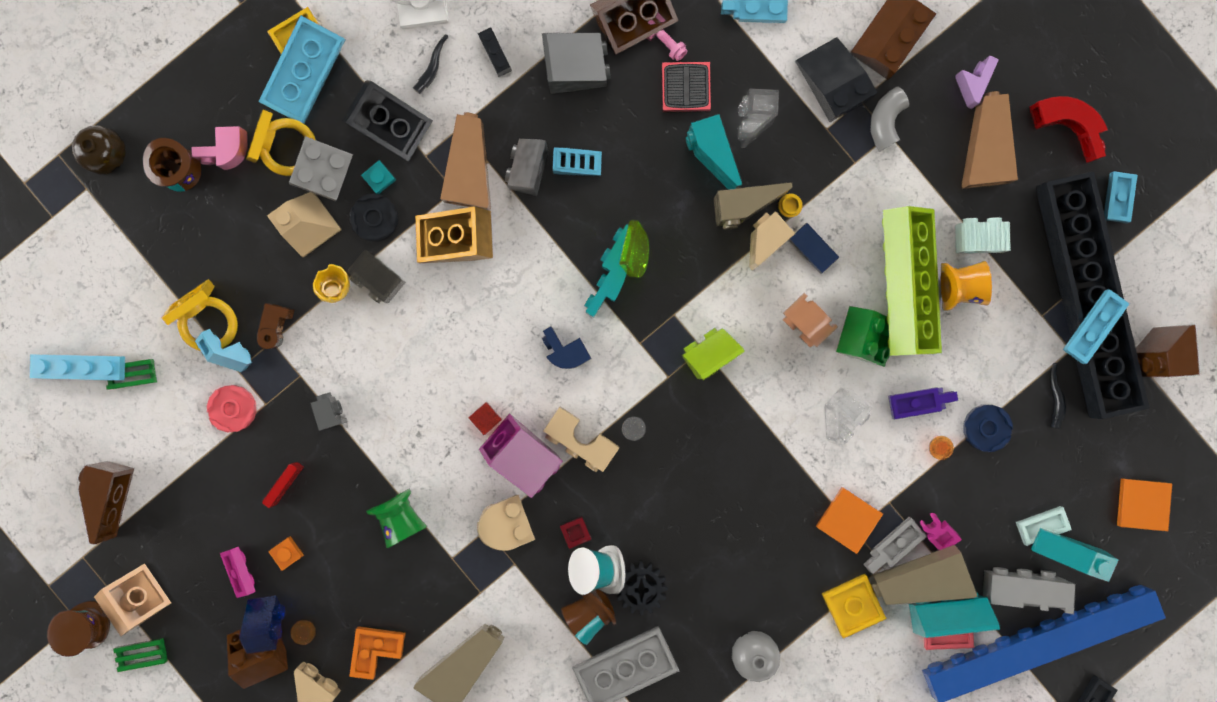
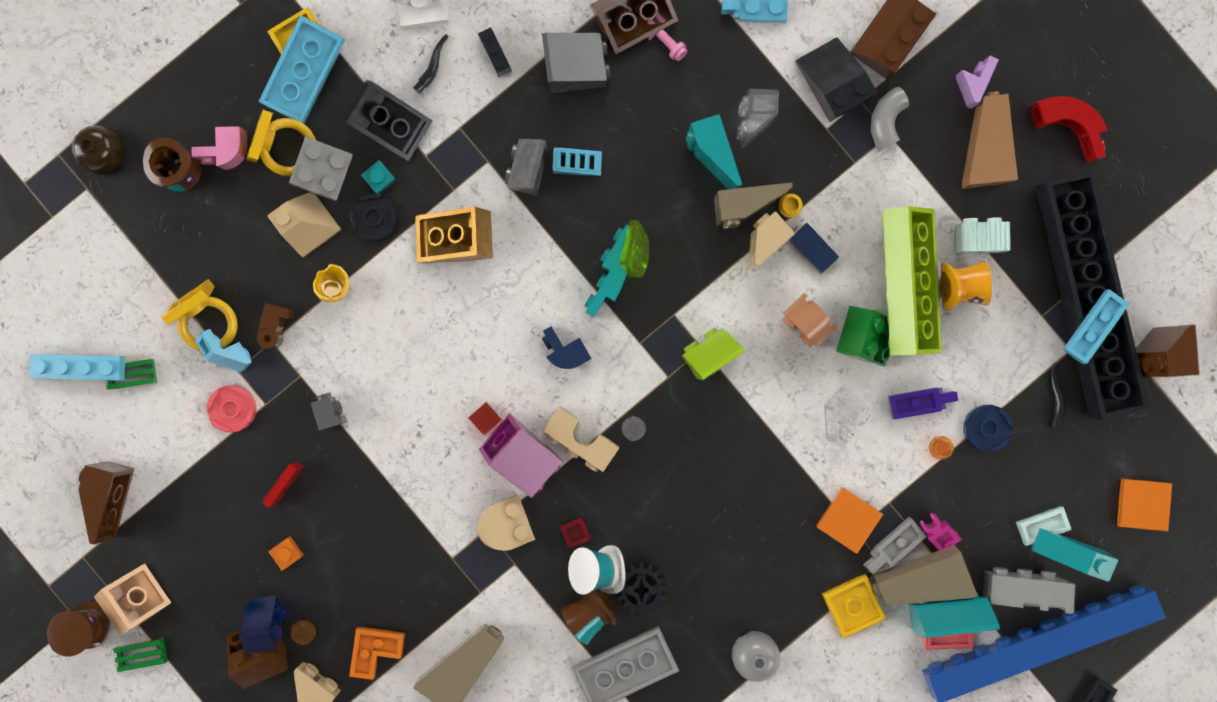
(240, 578): dark pink plate -> none
(376, 277): clear smoke brick -> none
(397, 518): green hat -> none
(466, 170): medium nougat slope -> none
(686, 86): tile -> none
(1120, 197): medium azure plate -> none

